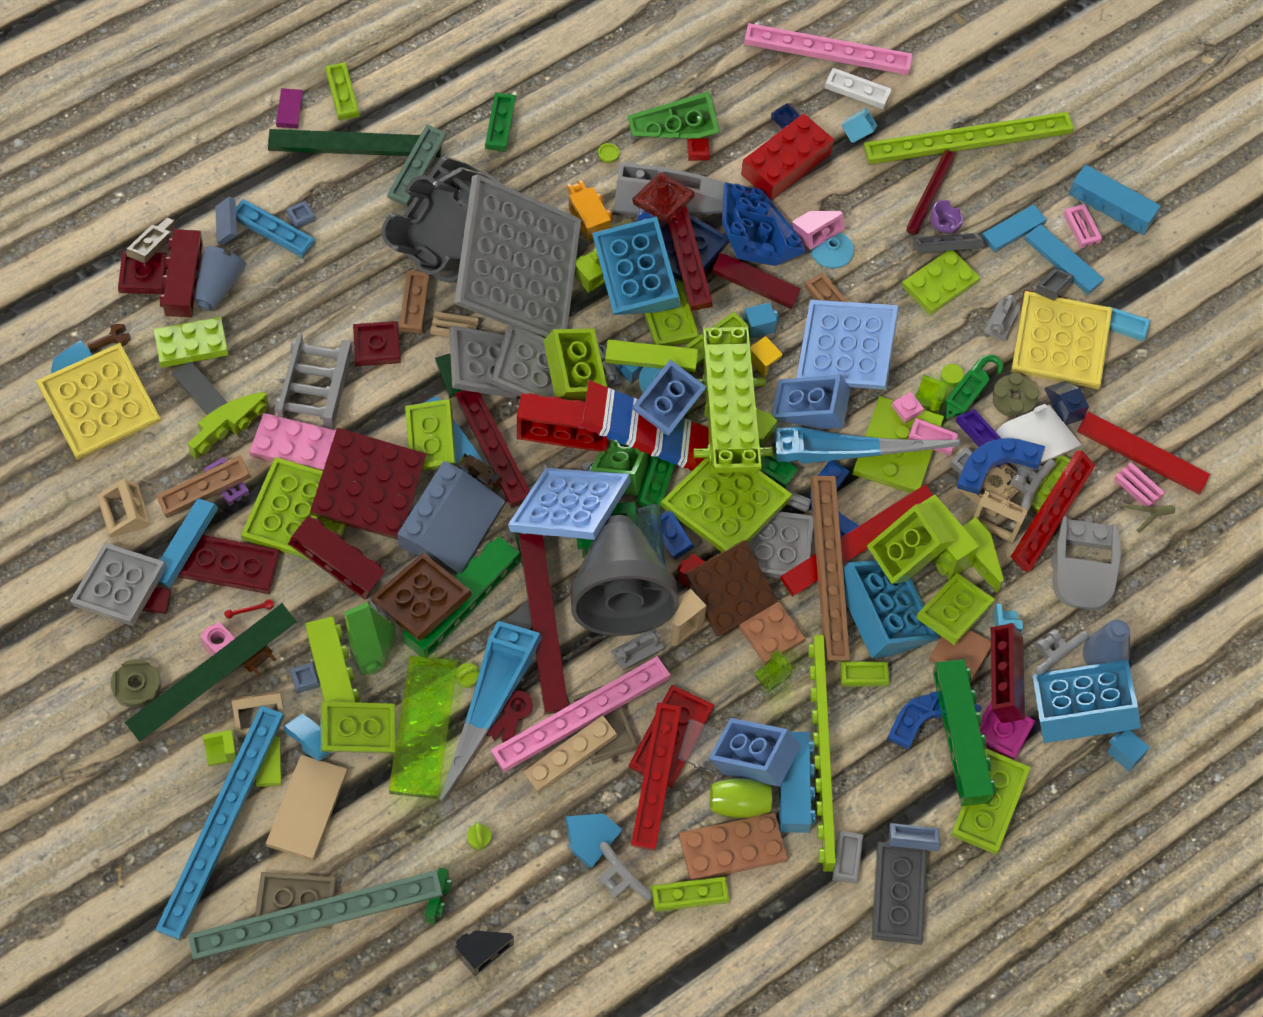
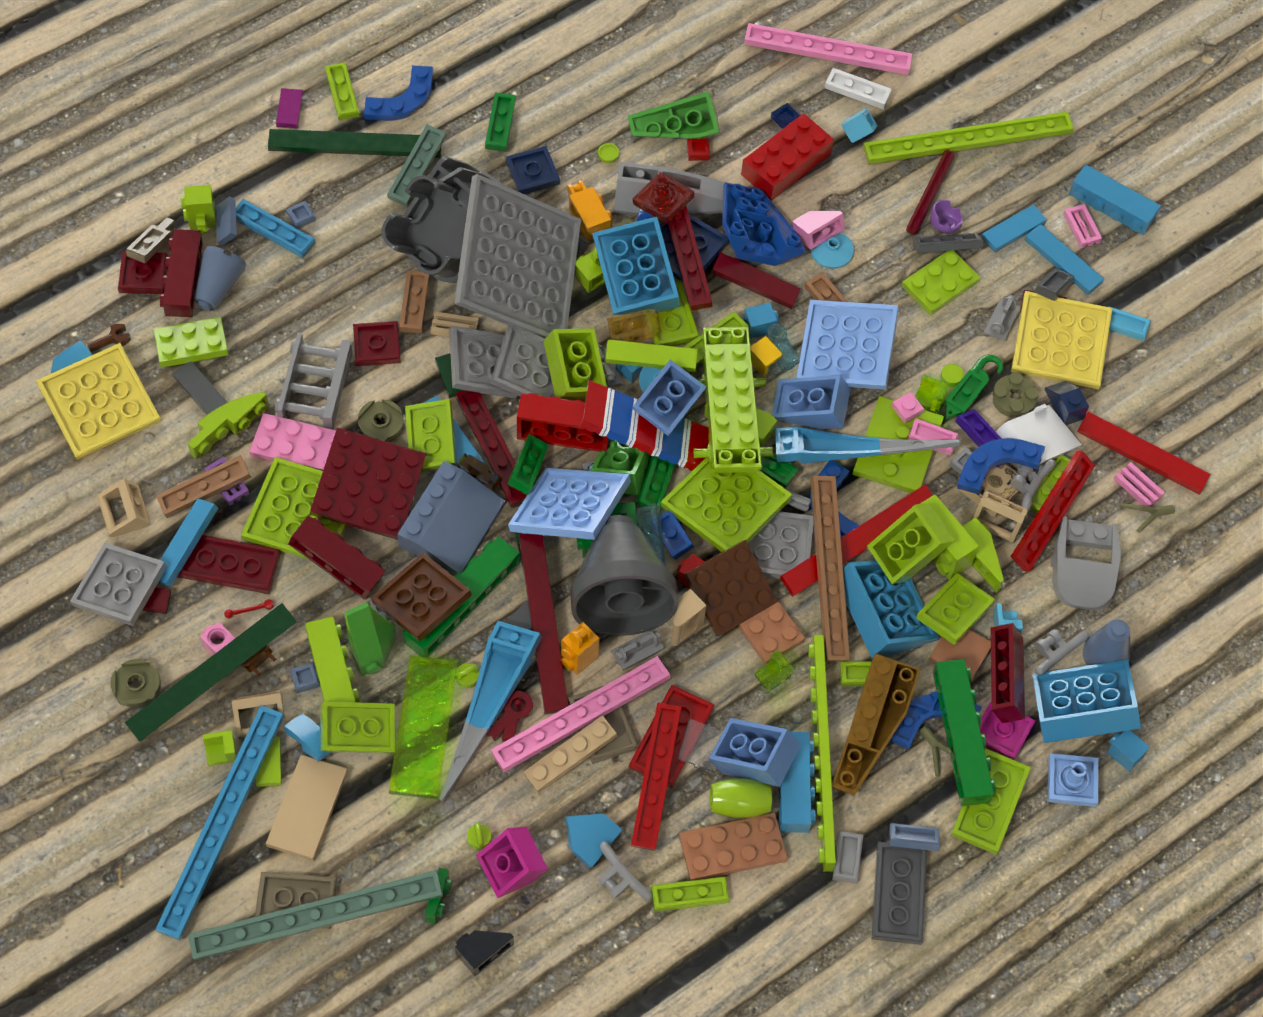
(199, 207): none -> lime brick
(386, 409): none -> olive plate
(403, 105): none -> blue plate
(511, 861): none -> dark pink slope
(528, 464): none -> green plate
(532, 170): none -> dark blue plate
(579, 648): none -> light orange brick
(634, 325): none -> clear yellow brick
(789, 358): none -> clear light blue piece
(876, 718): none -> pearl gold wedge
(935, 743): none -> olive plant
(1072, 780): none -> light blue plate

